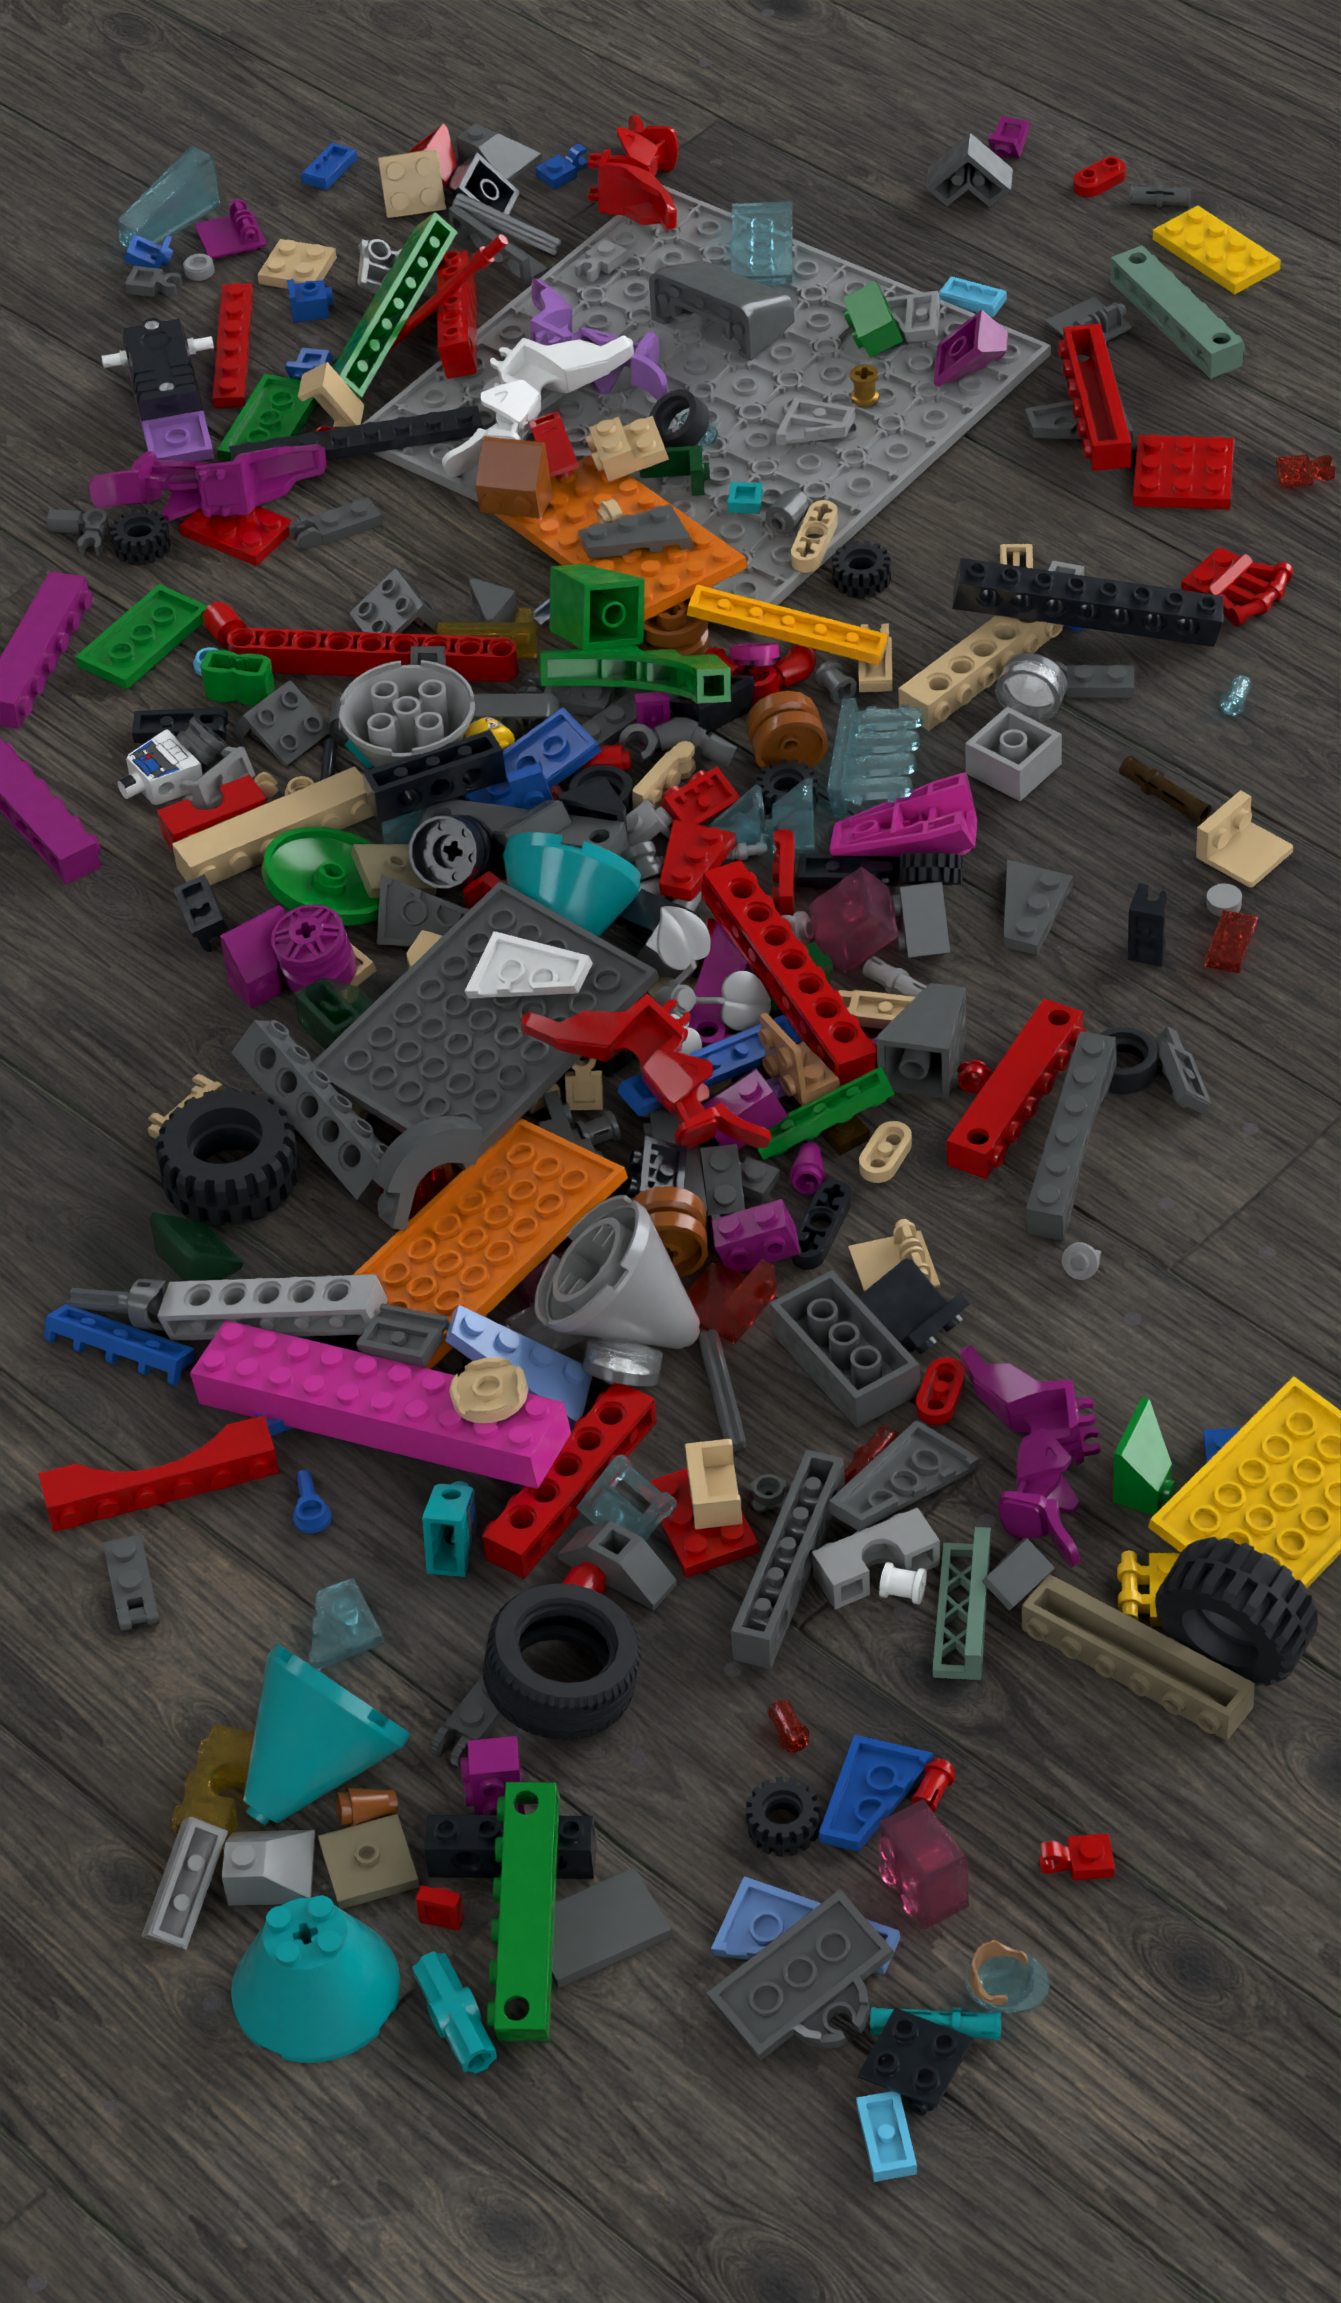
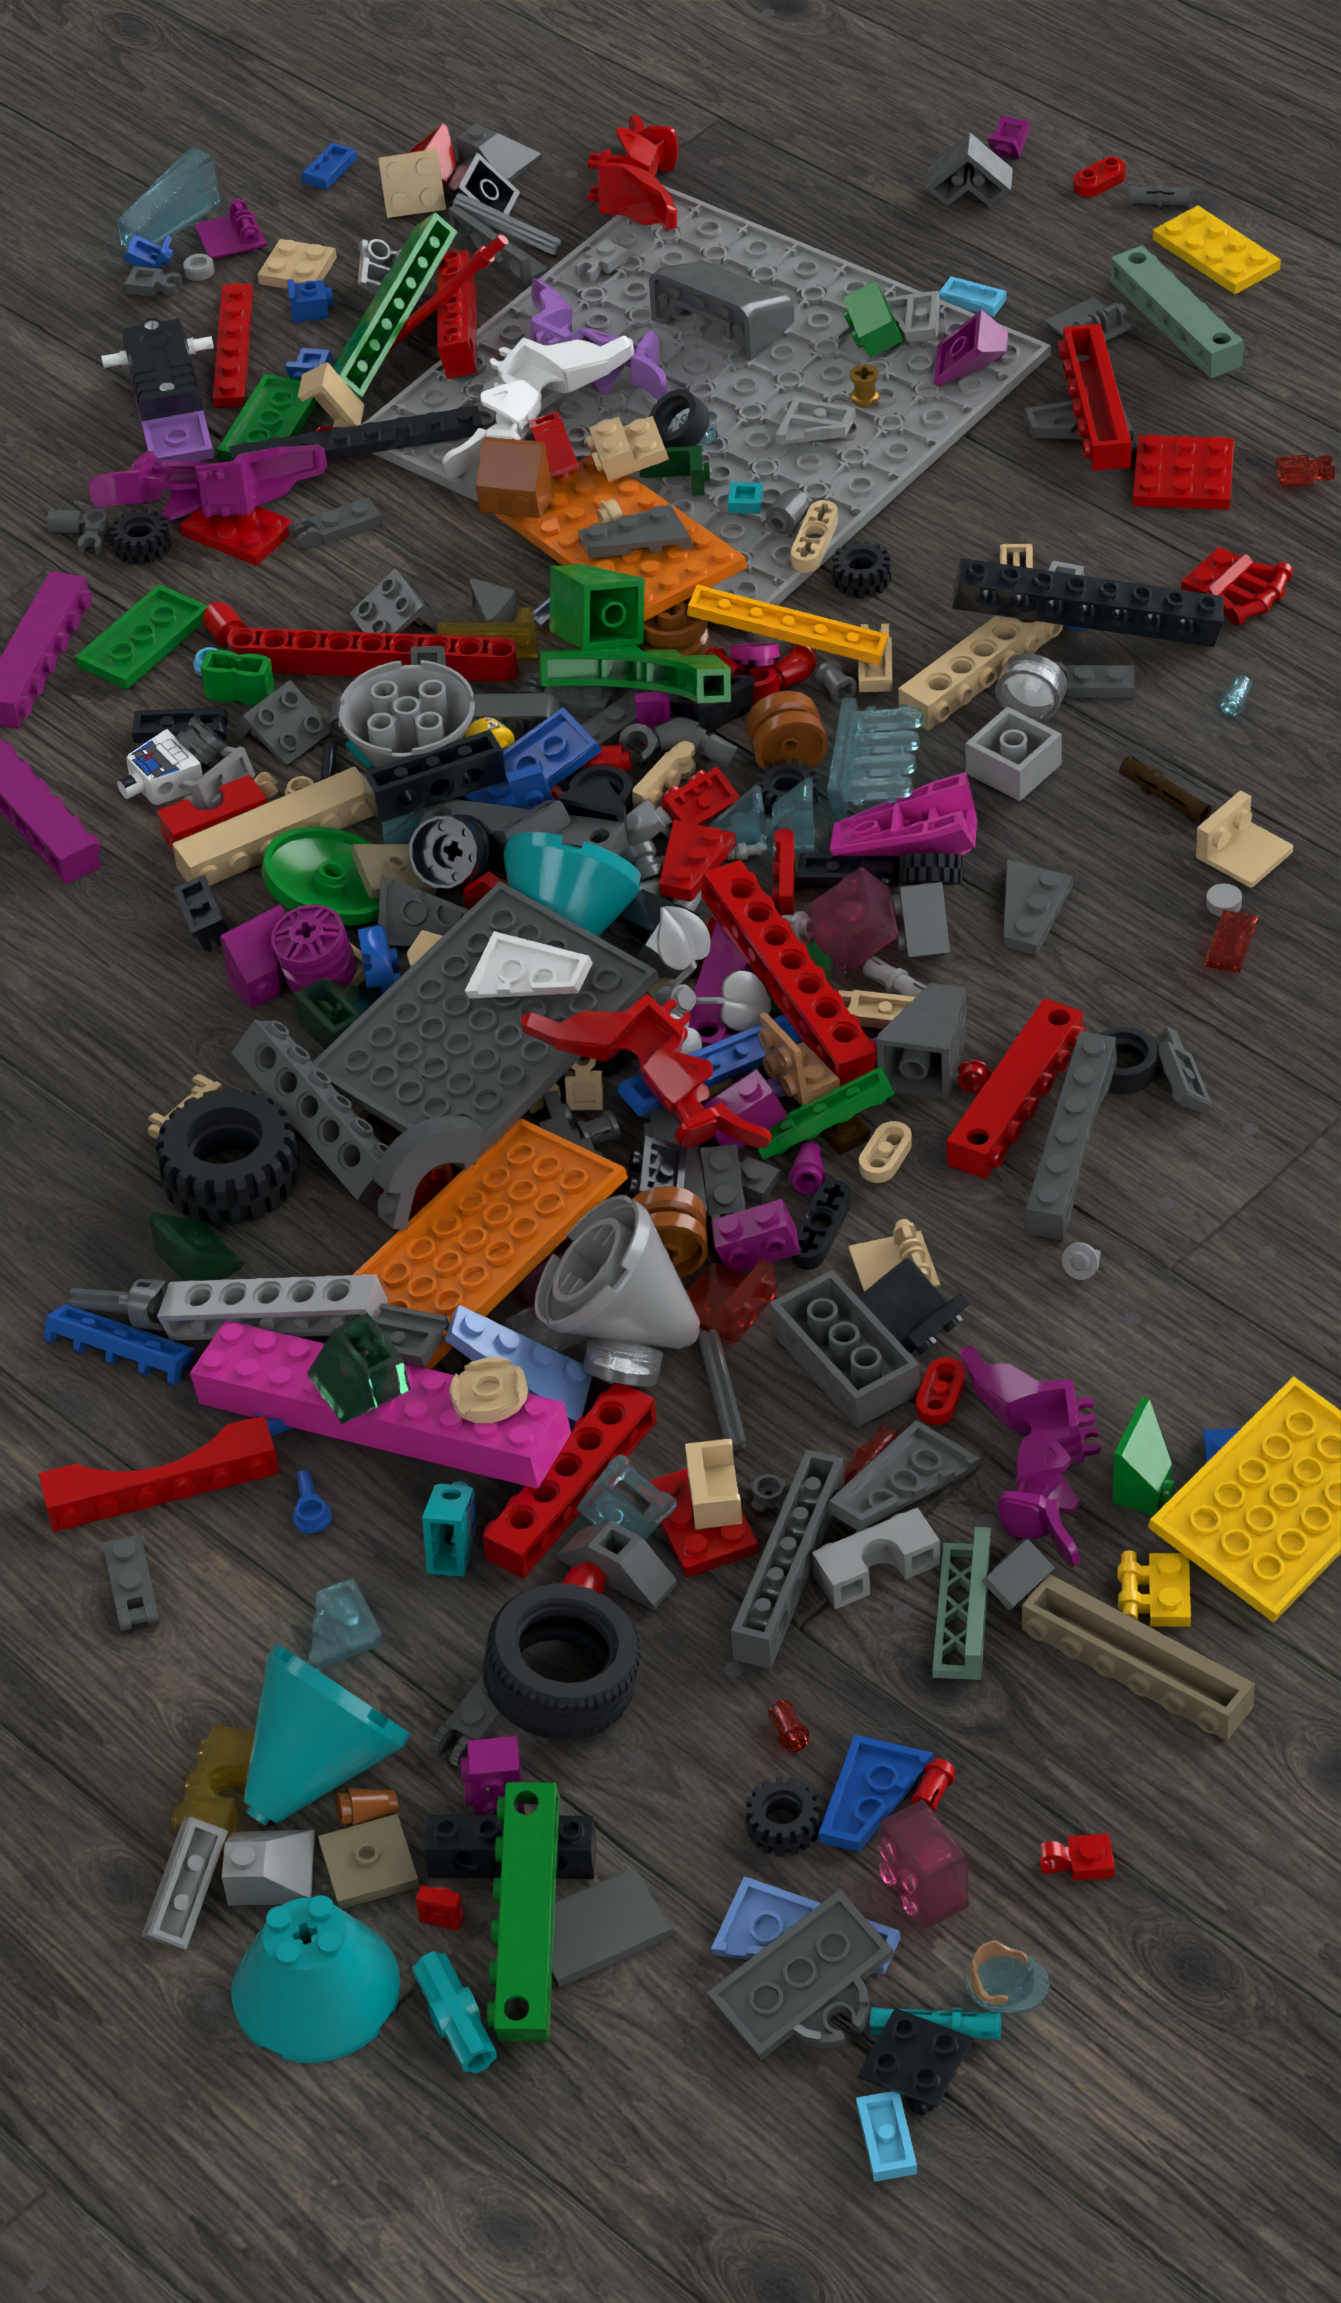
(358, 1369): none -> clear green slope
(378, 958): none -> blue slope
(561, 170): blue plate -> none
(762, 241): clear light blue tile -> none
(902, 1583): white bush -> none
(1147, 928): black hinge -> none
(1237, 1609): black tyre -> none

